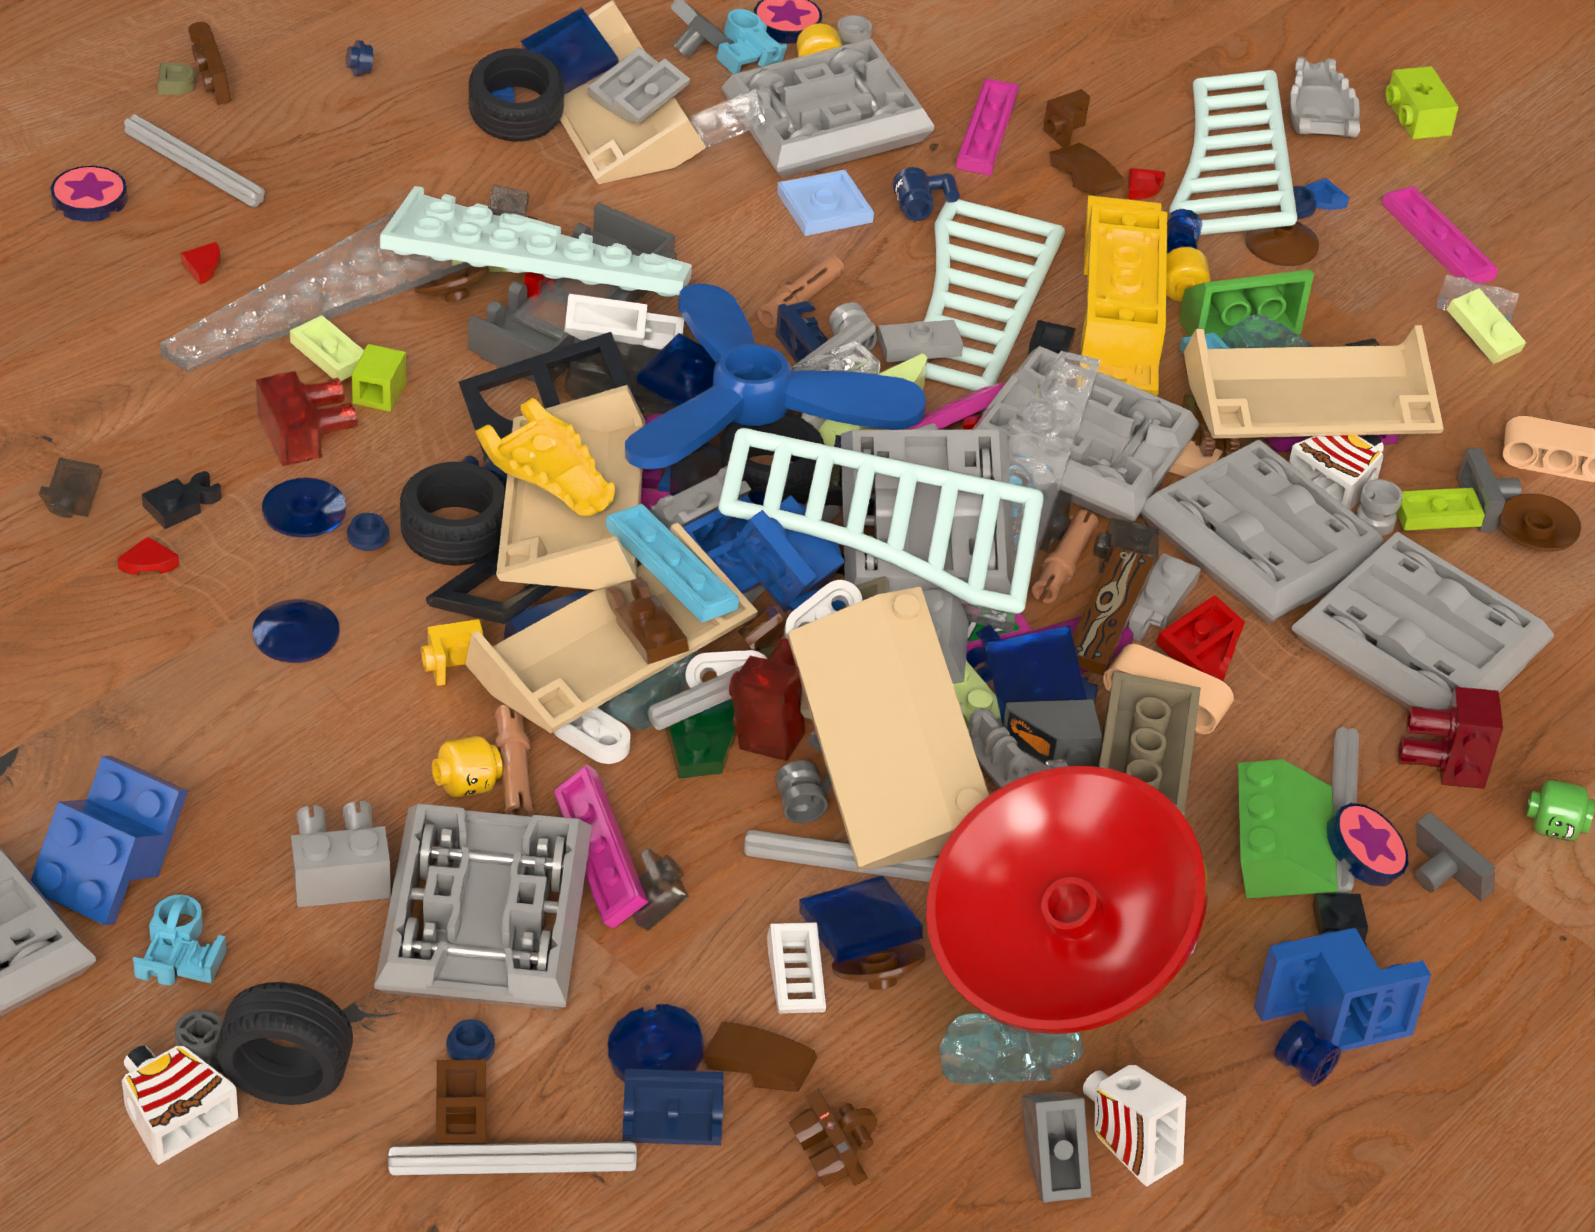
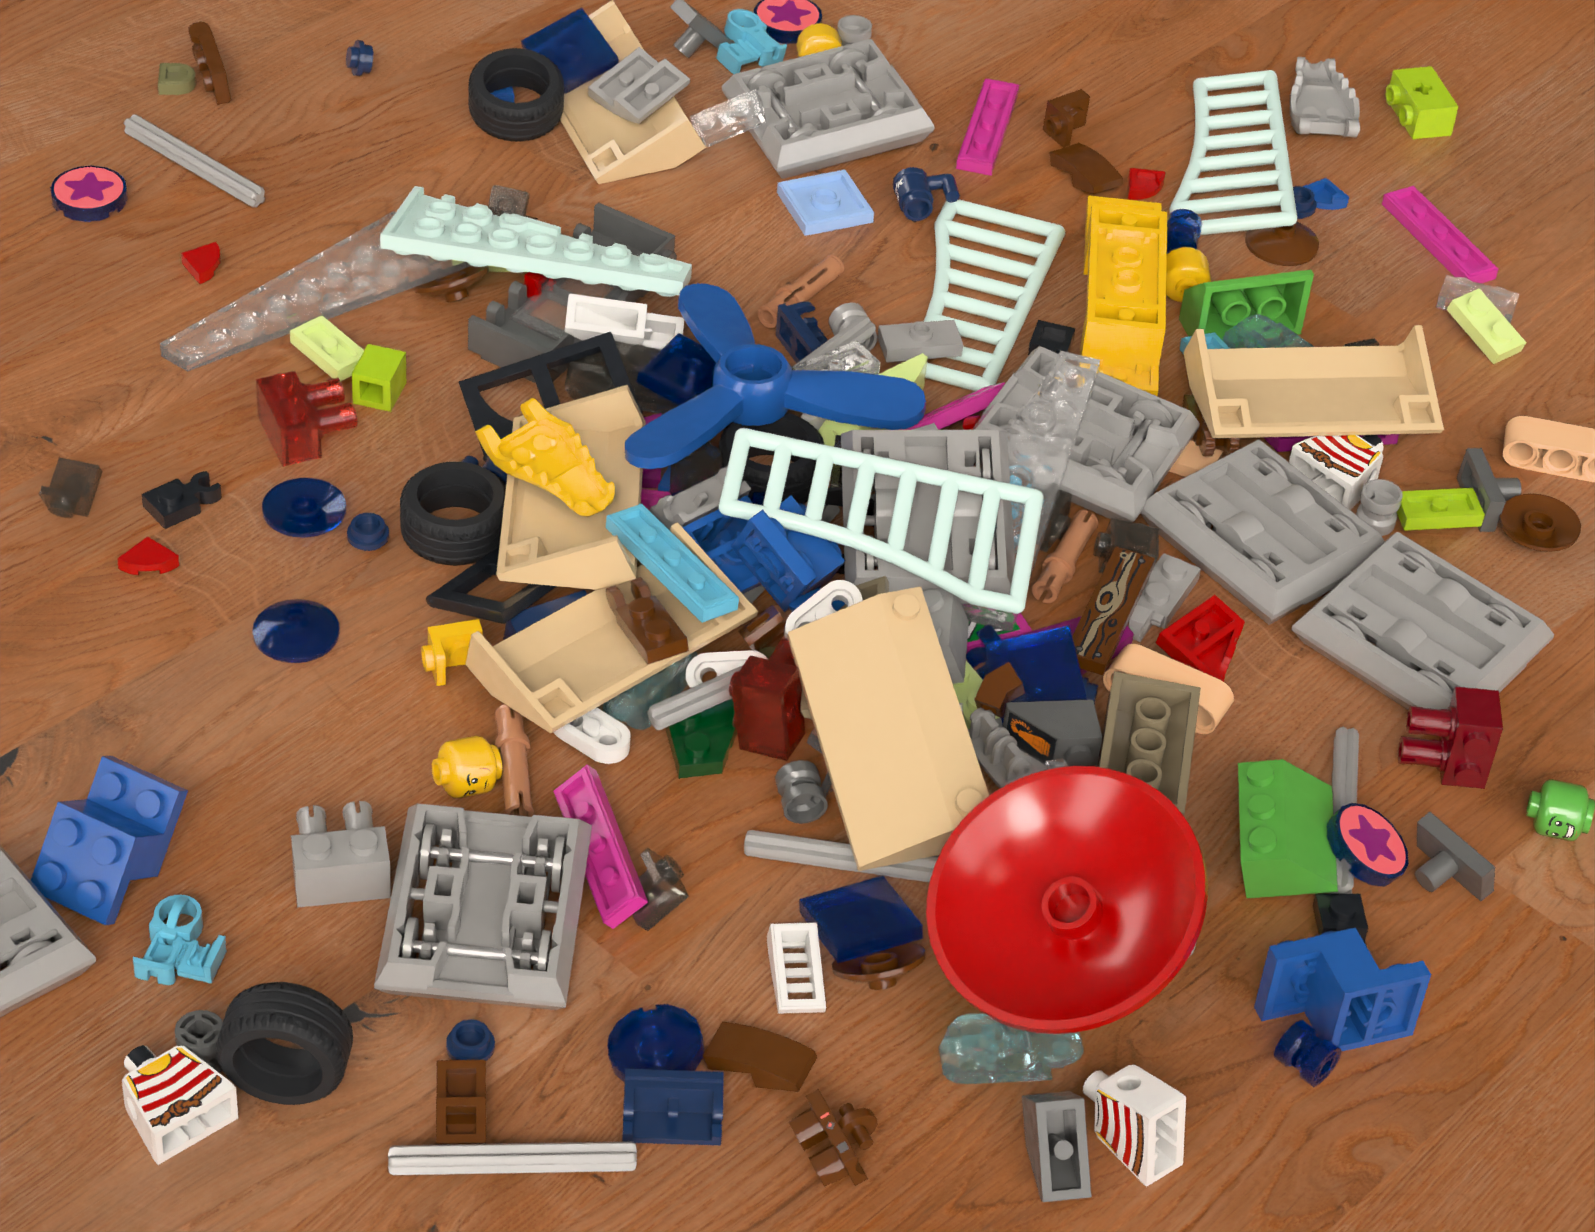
(998, 689): none -> reddish brown piece

